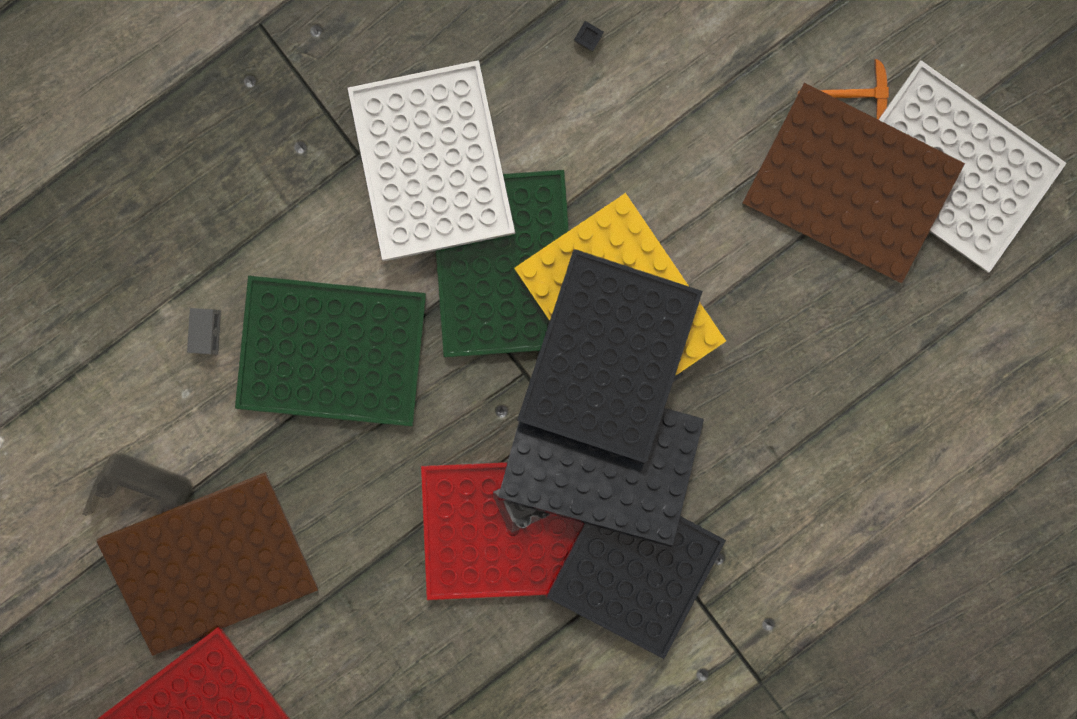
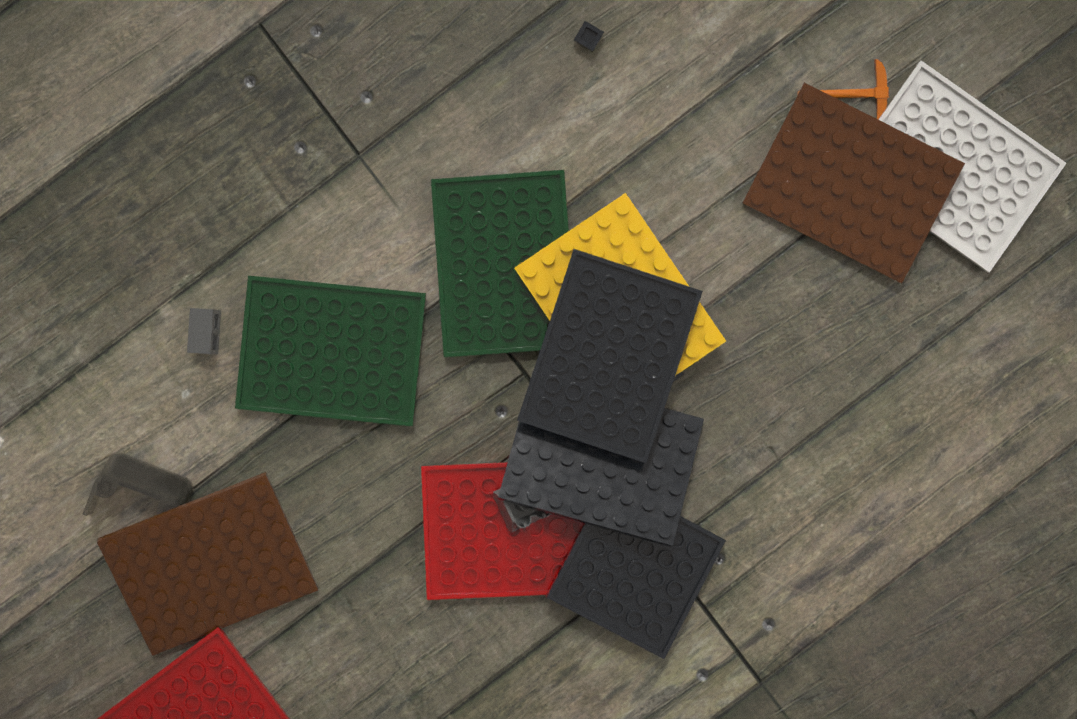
(431, 161): white plate -> none

